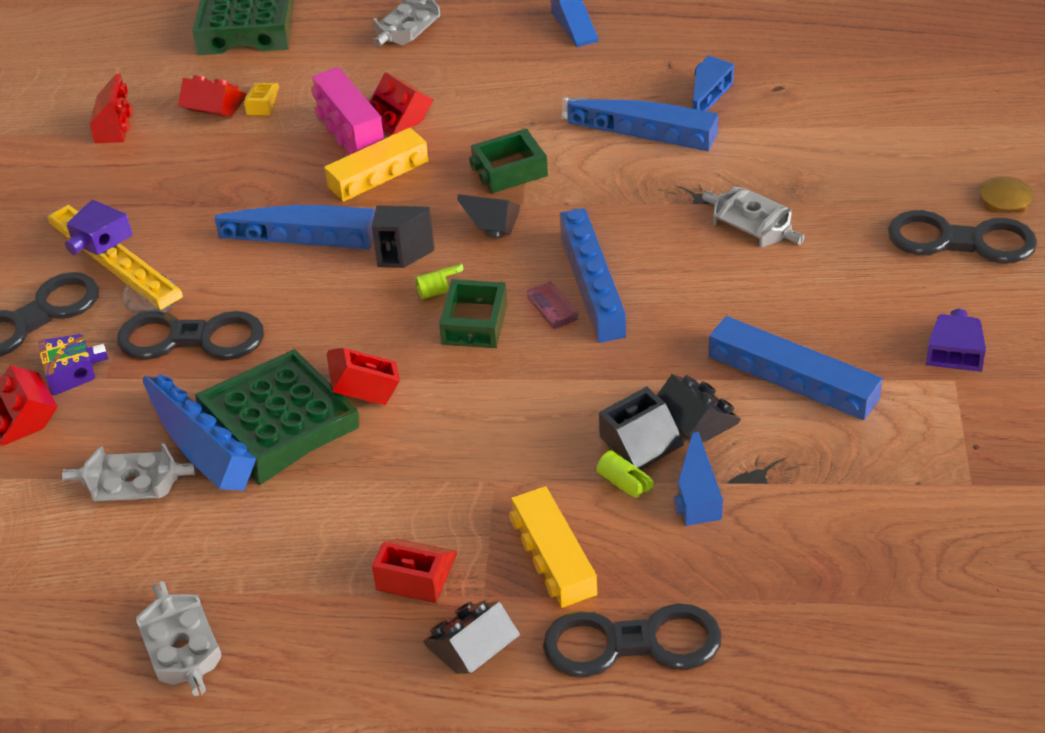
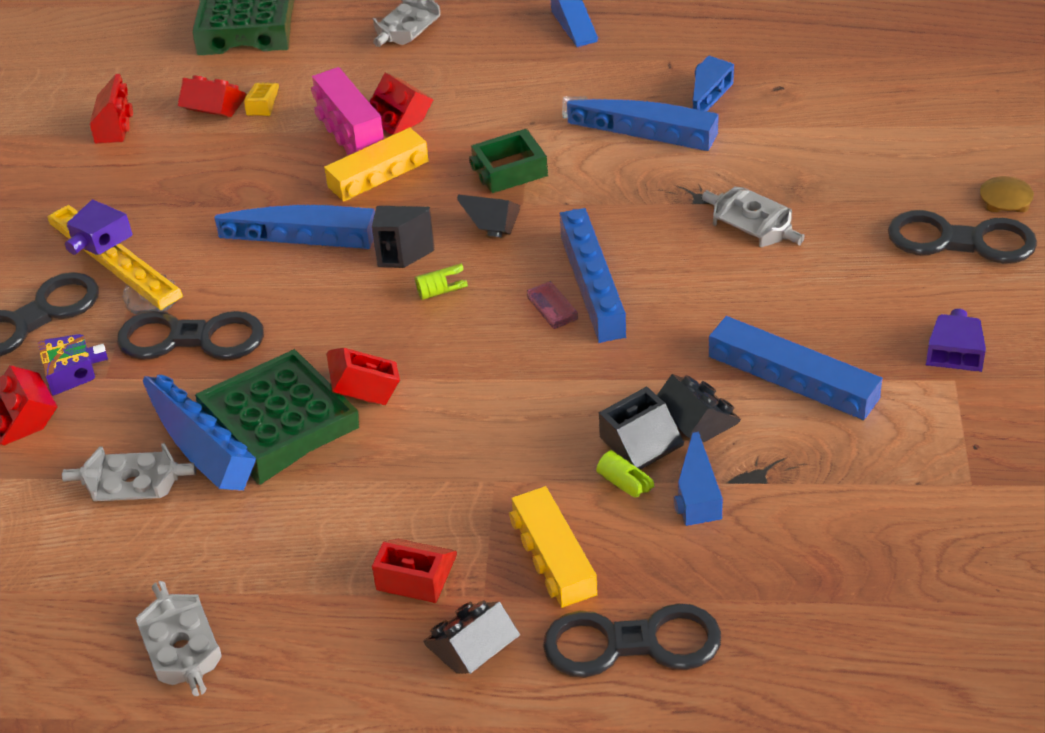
(484, 332): dark green window -> none

